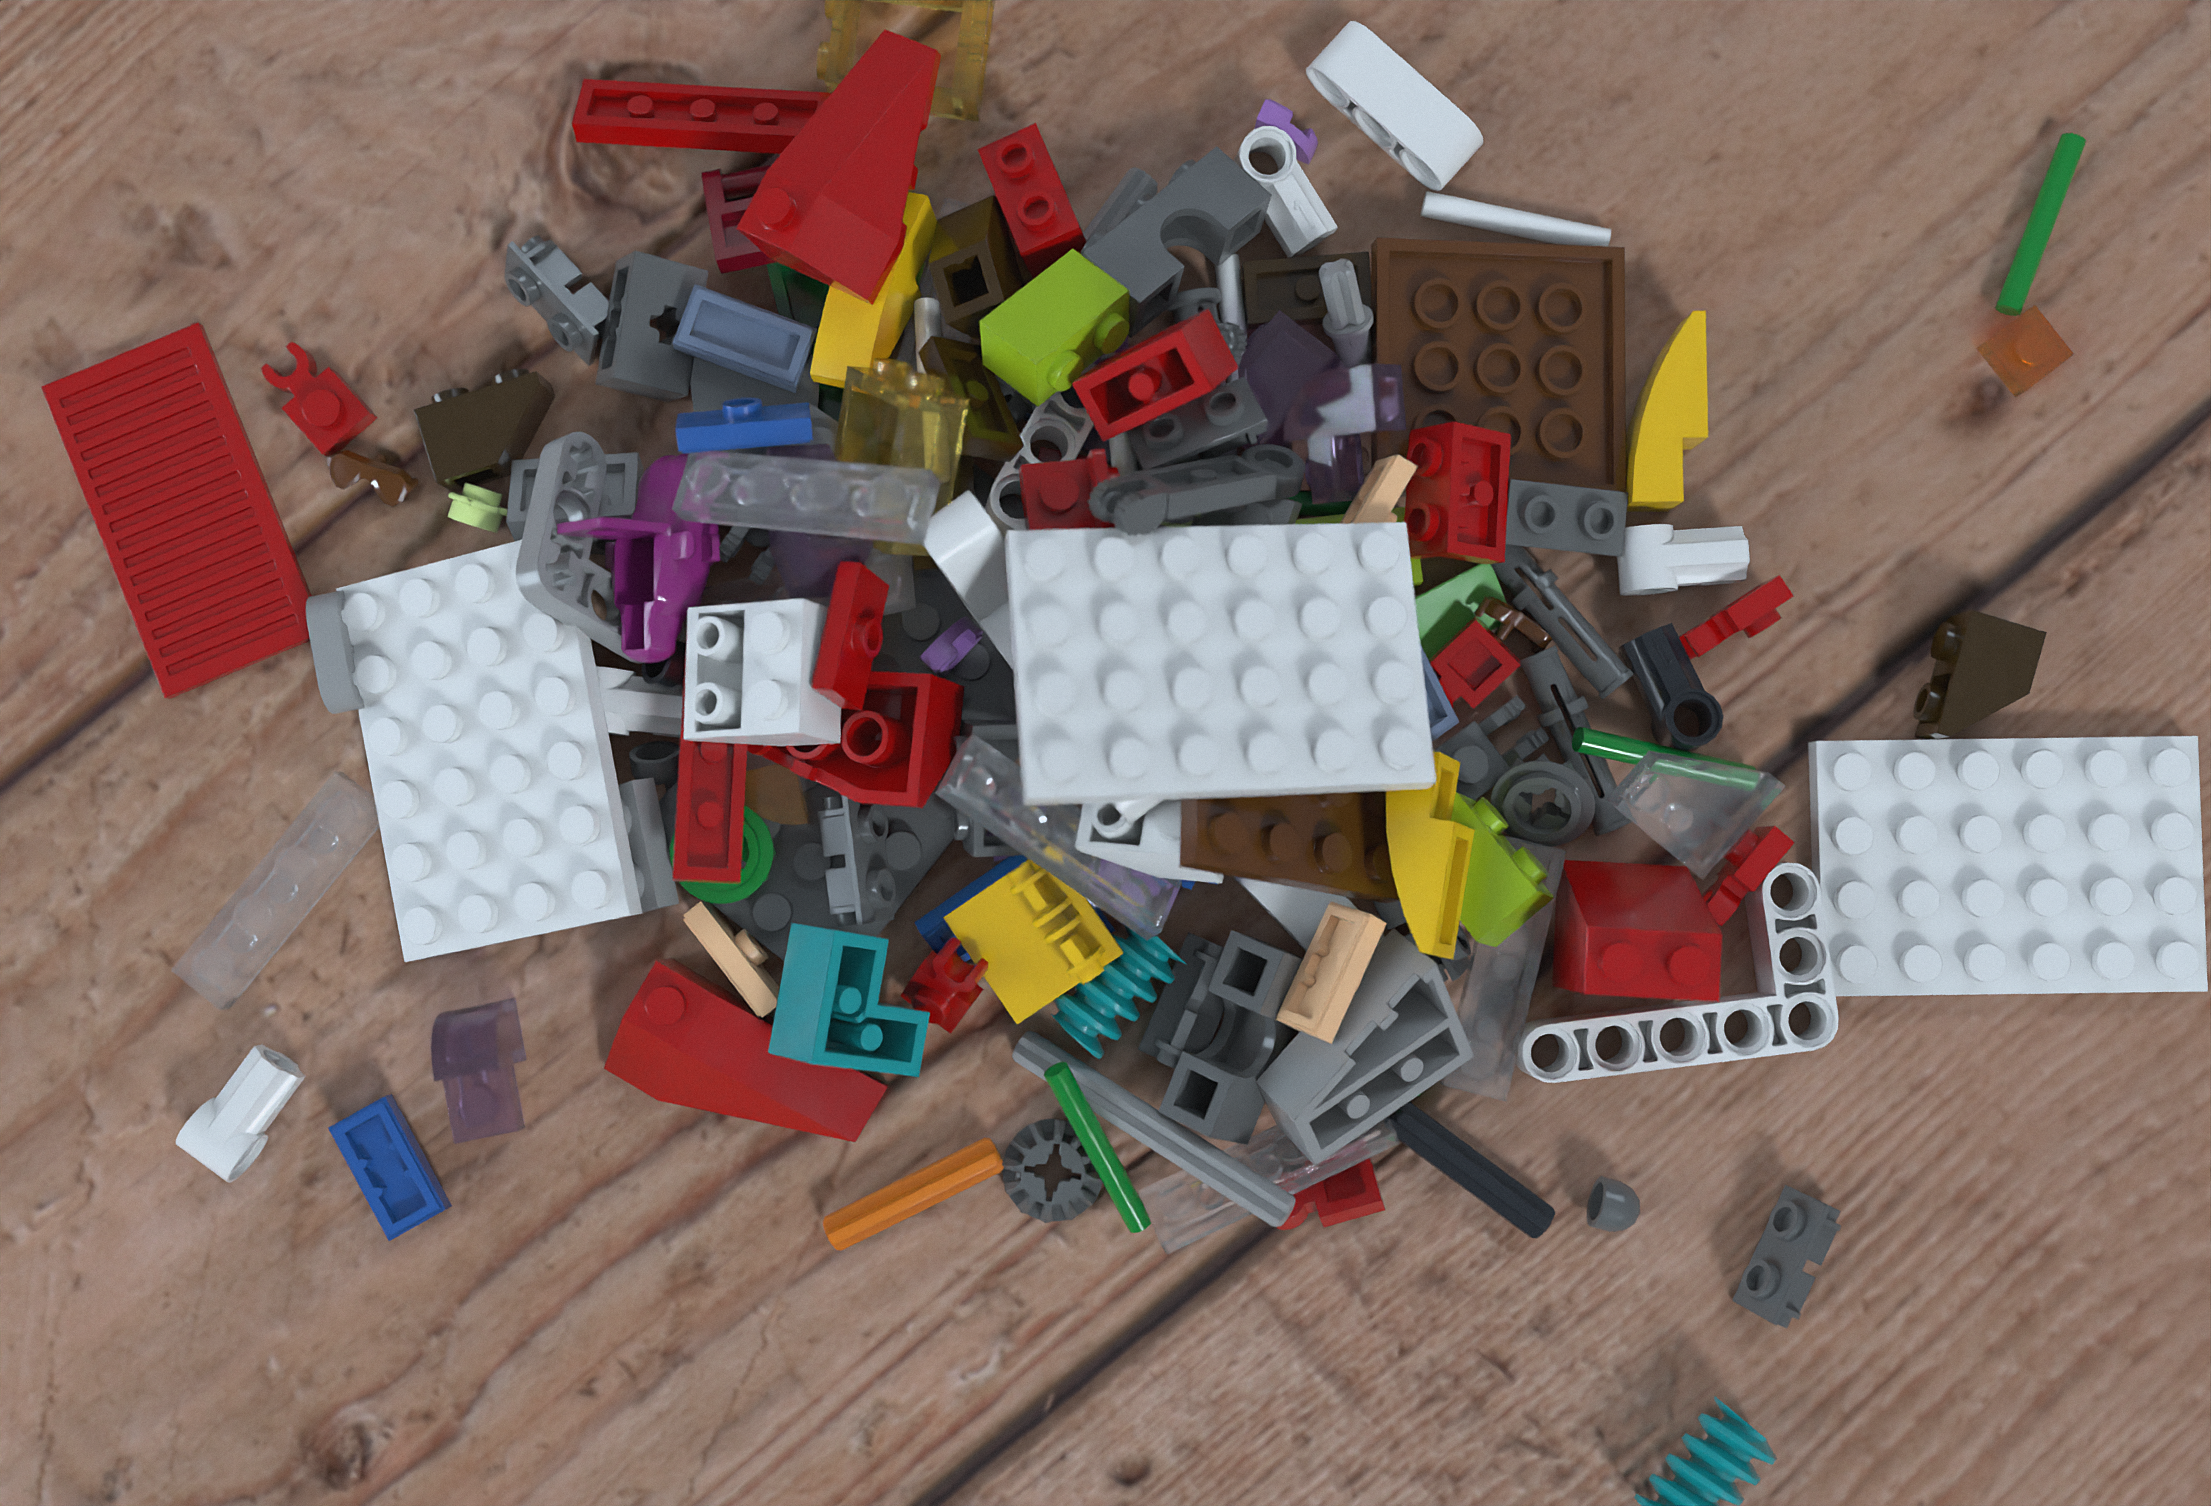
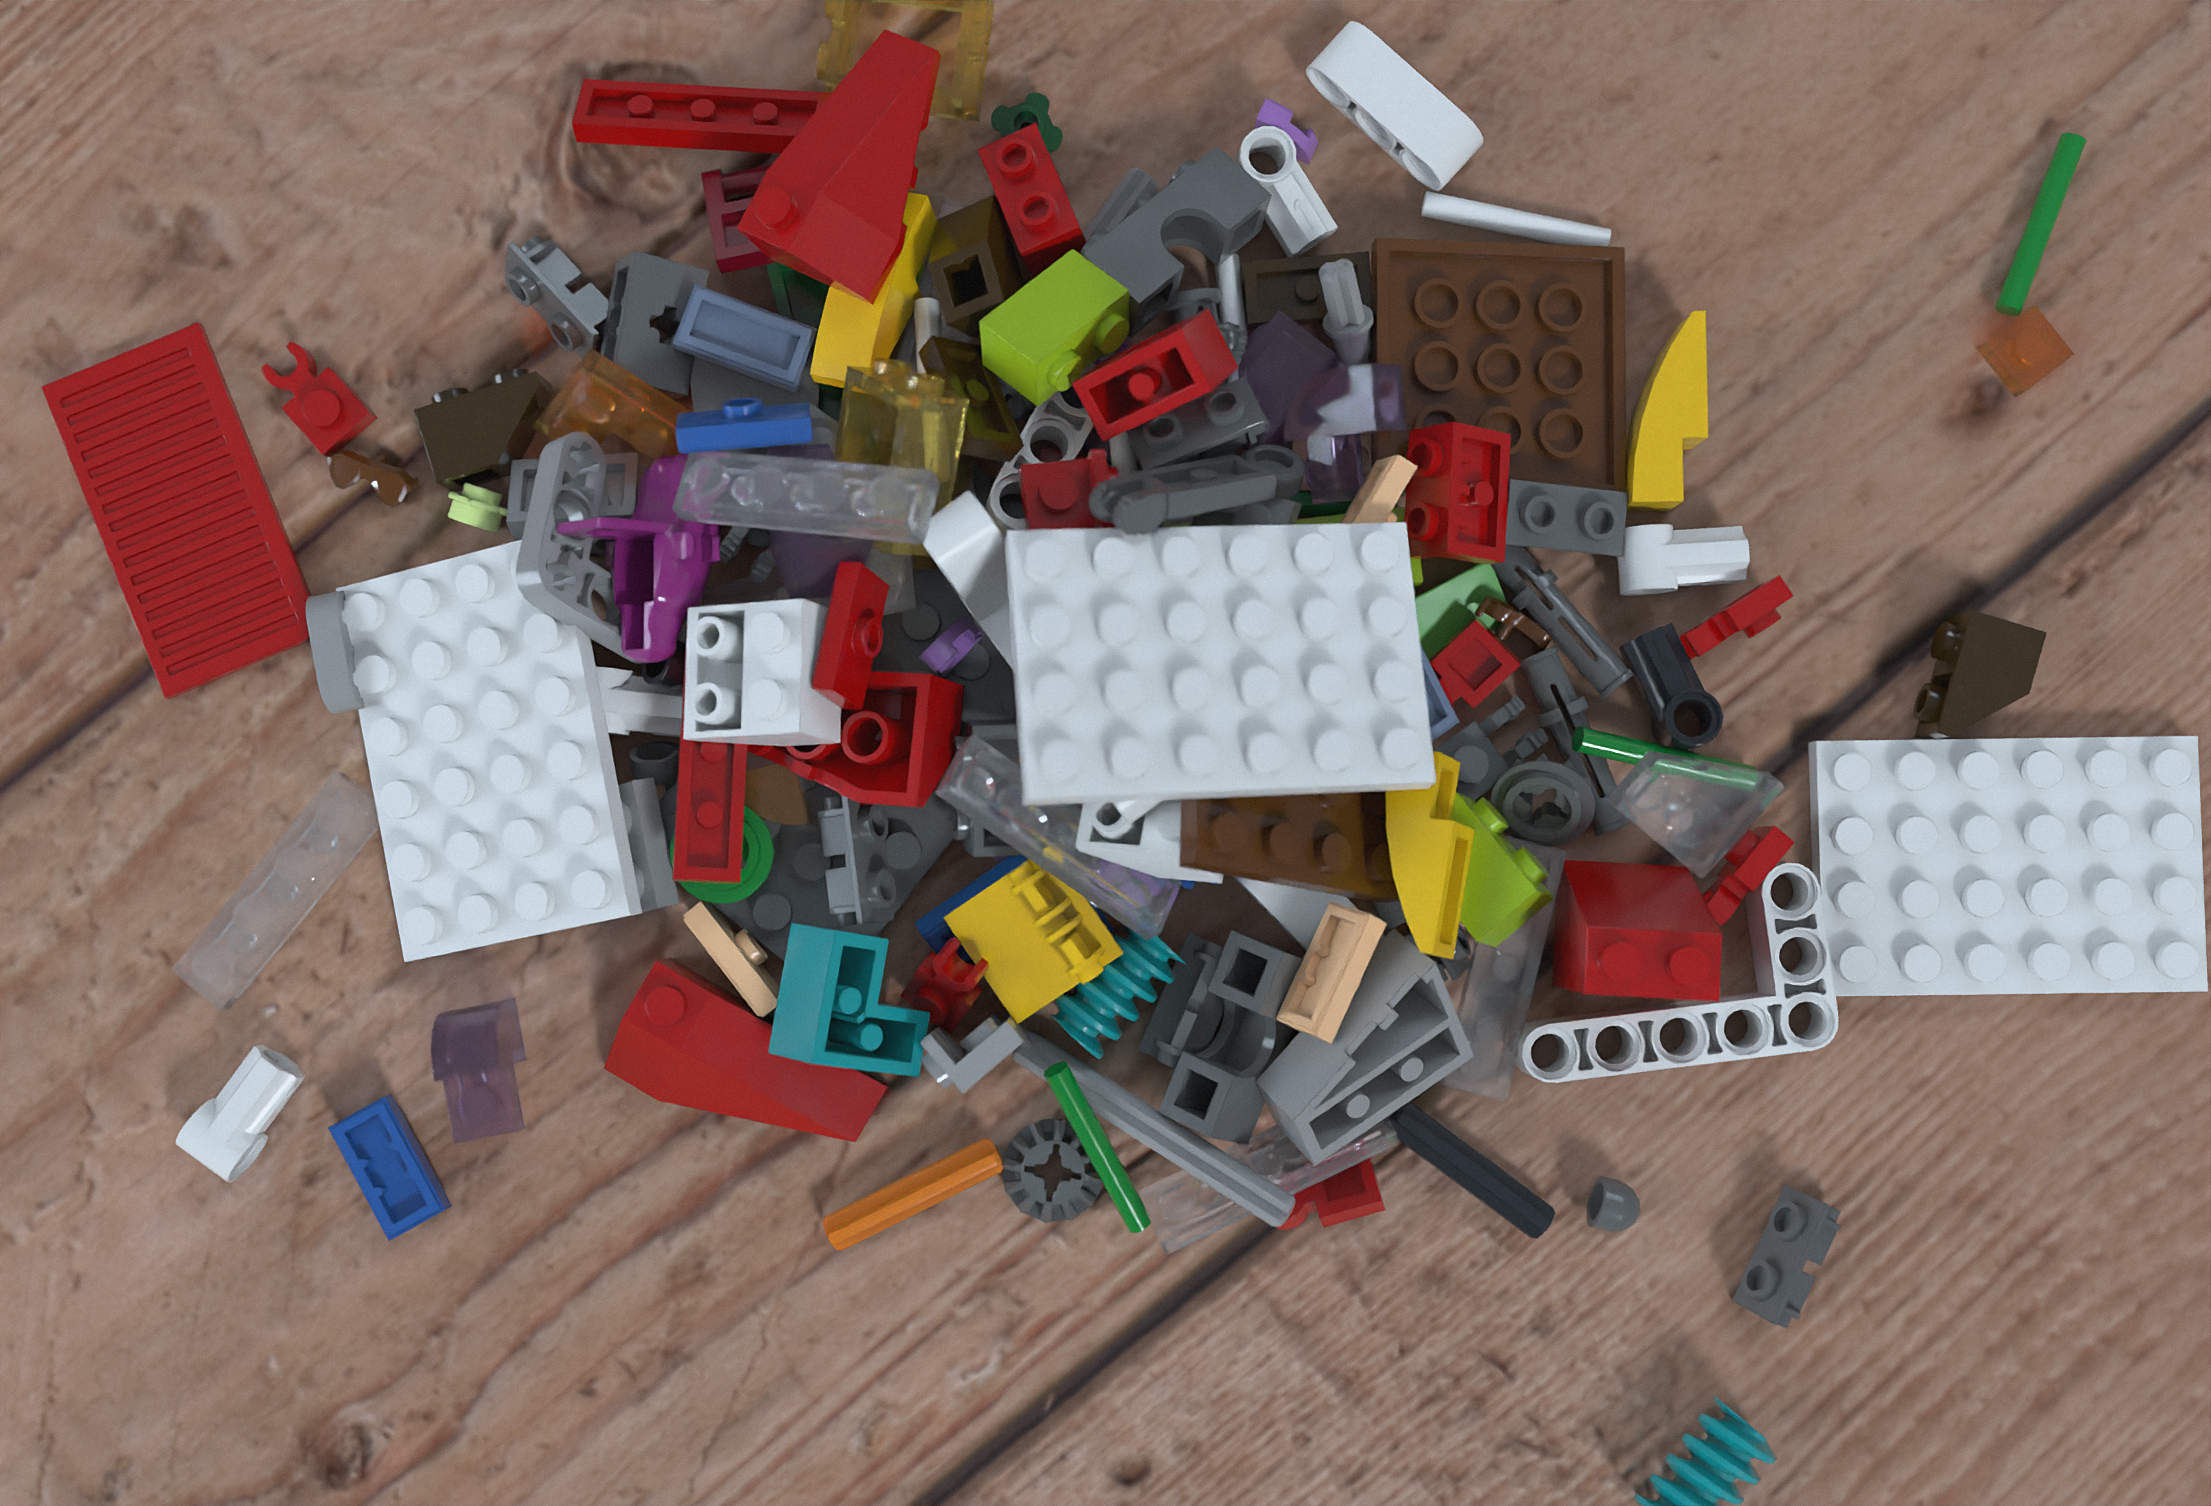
(607, 400): none -> clear orange plate
(984, 1046): none -> light grey bracket
(1031, 111): none -> dark green plate

